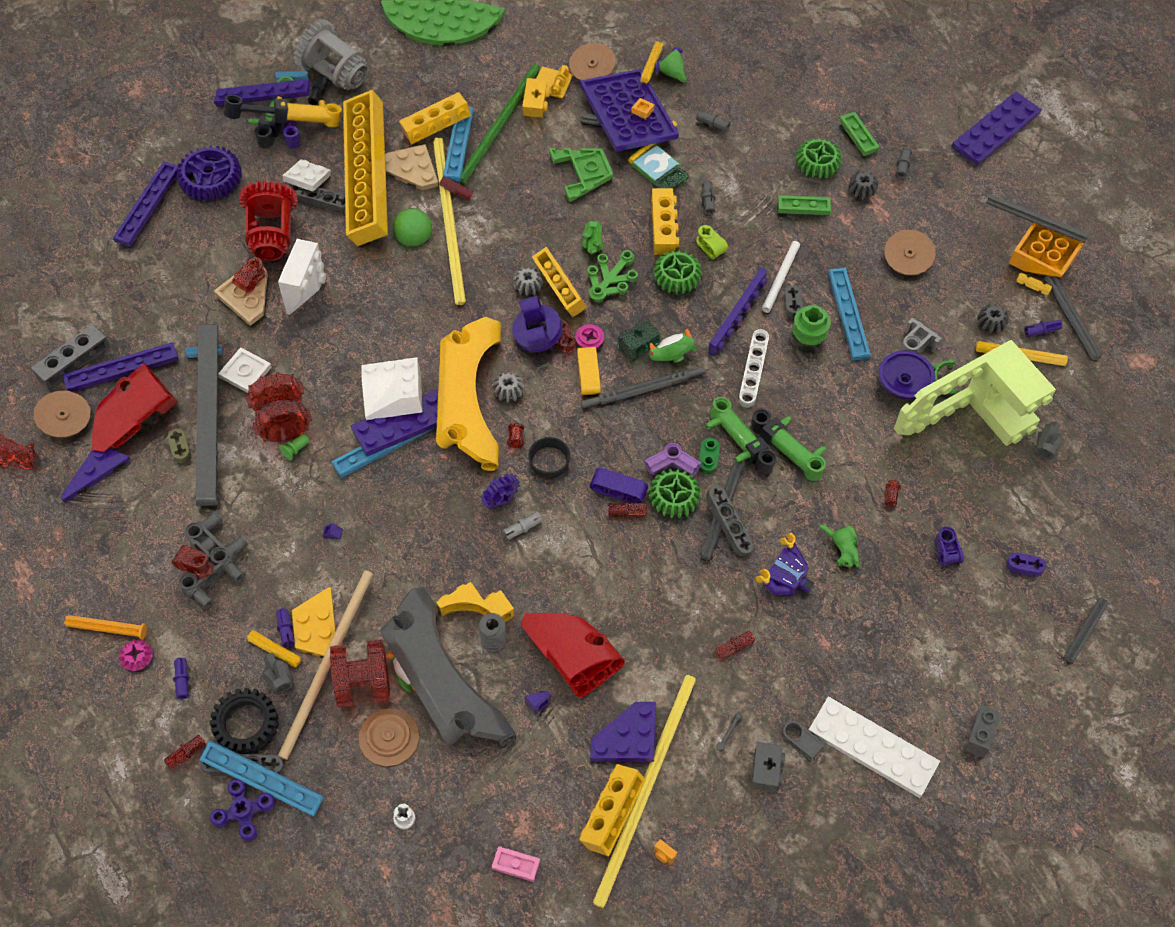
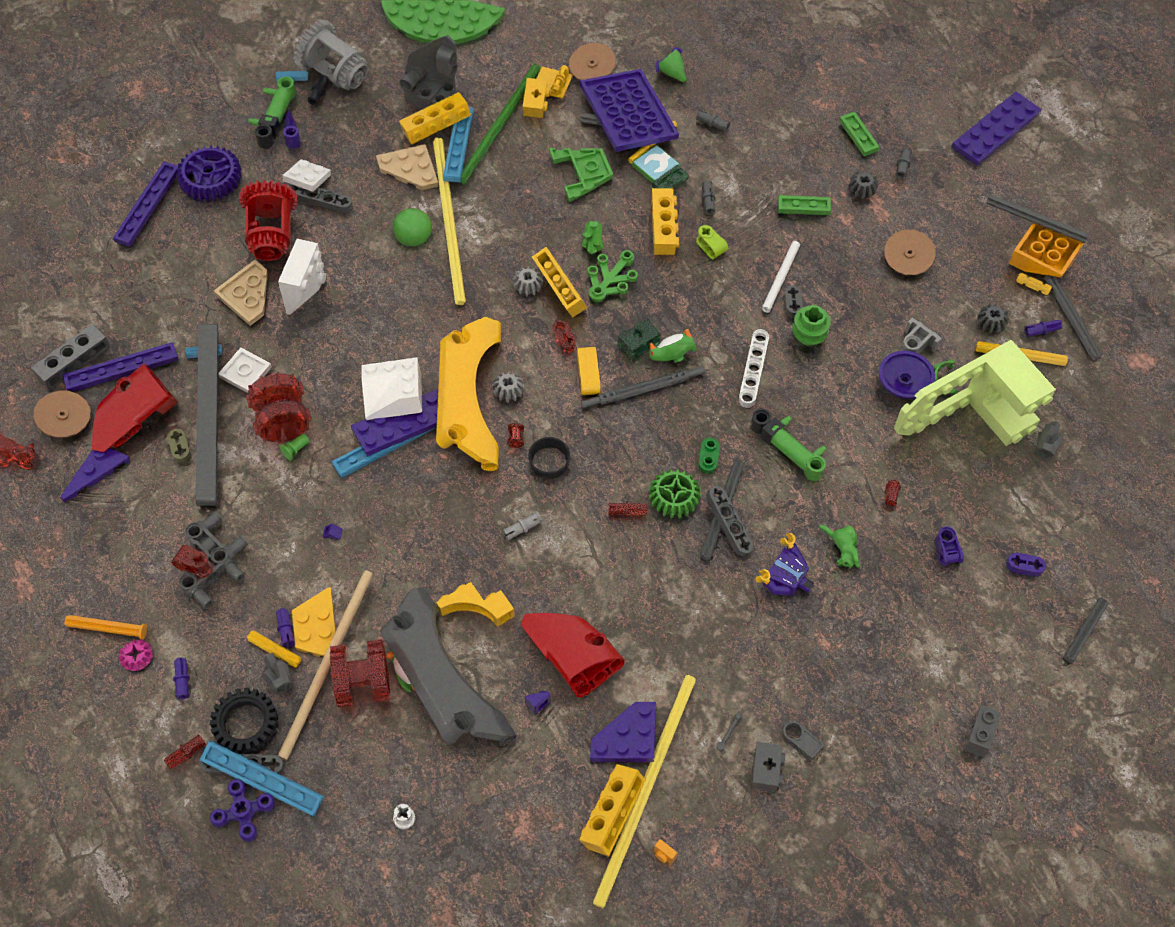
(249, 275): clear red piece -> none
(265, 92): dark purple plate -> none
(283, 111): piece -> none
(365, 168): yellow brick -> none
(388, 737): medium nougat piece -> none
(431, 73): none -> dark grey panel
(456, 188): dark red axle -> none
(492, 632): dark grey piece -> none
(500, 491): dark purple gear -> none
(515, 864): bright pink plate -> none
(537, 338): dark purple piece -> none
(586, 331): dark pink gear -> none
(618, 486): dark purple beam -> none
(642, 108): light orange plate -> none
(650, 65): yellow axle -> none
(677, 272): bright green gear -> none
(681, 461): medium lavender piece -> none
(734, 645): clear red axle -> none
(735, 316): dark purple plate -> none
(754, 448): bright green piece -> none
(828, 155): bright green gear -> none
(849, 314): dark azure tile -> none
(874, 747): white plate -> none

